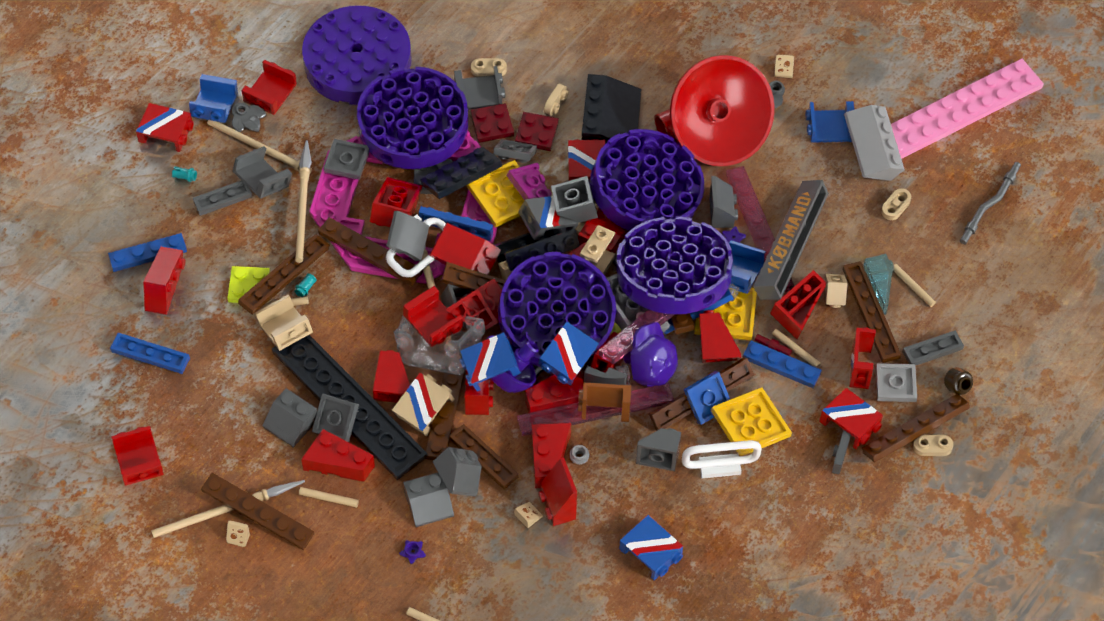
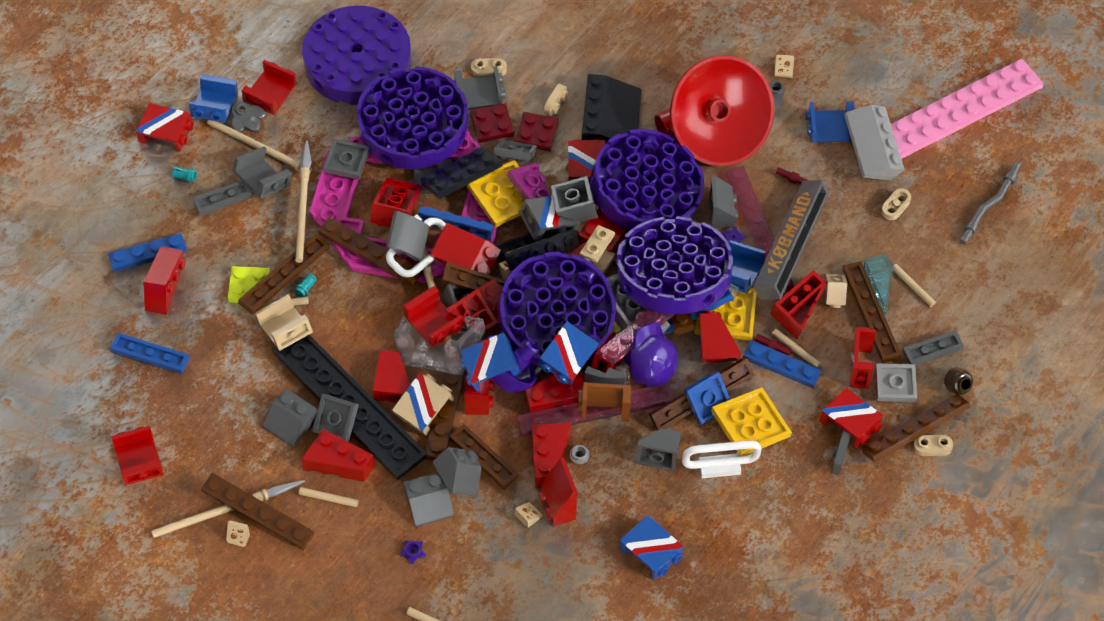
(792, 177): none -> dark red bar

